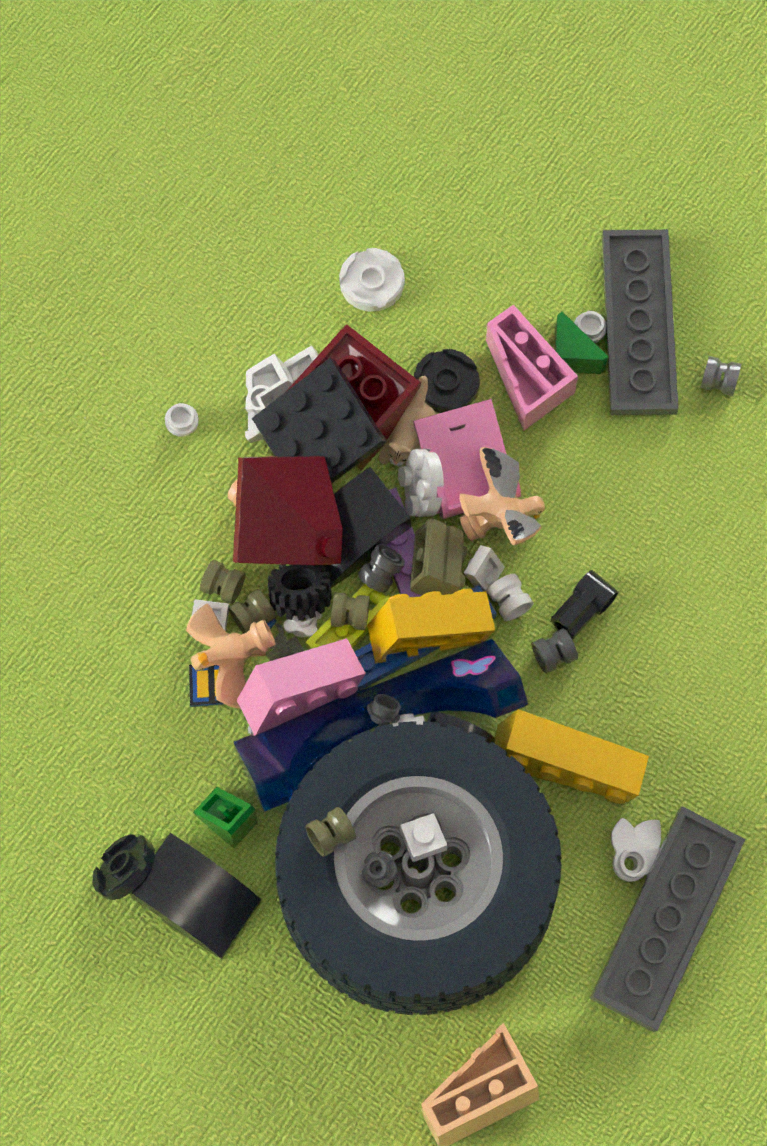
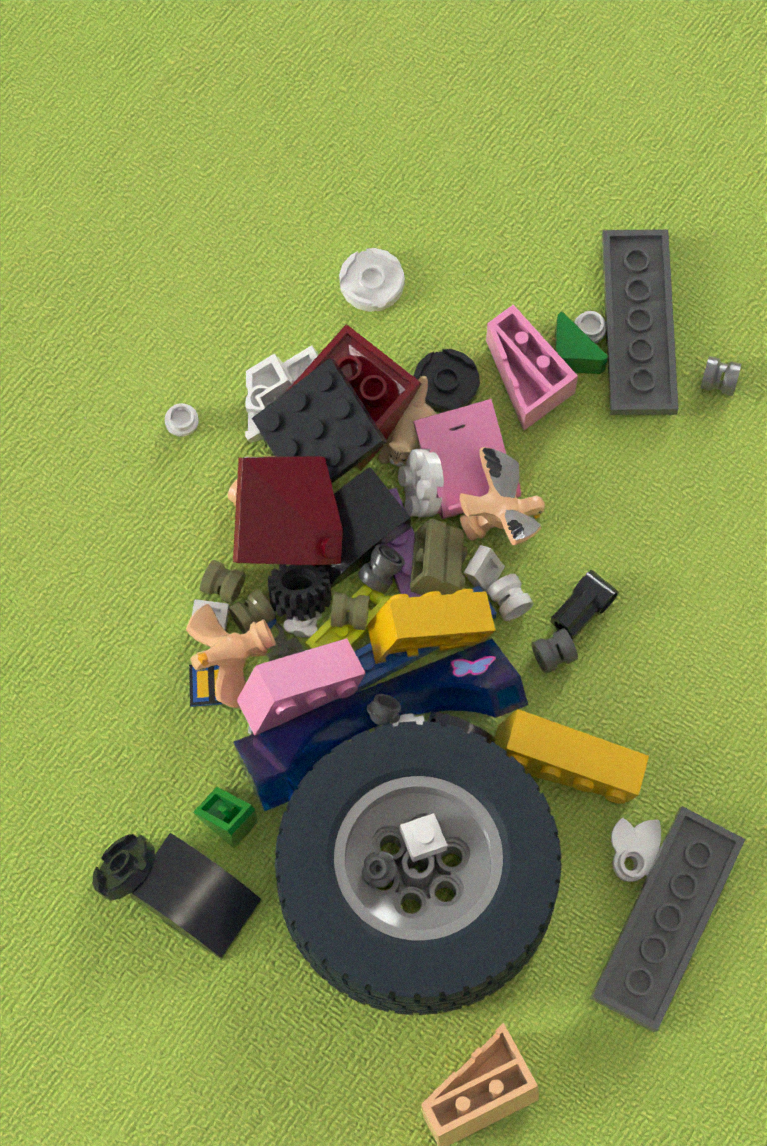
(330, 831): olive wheel -> none

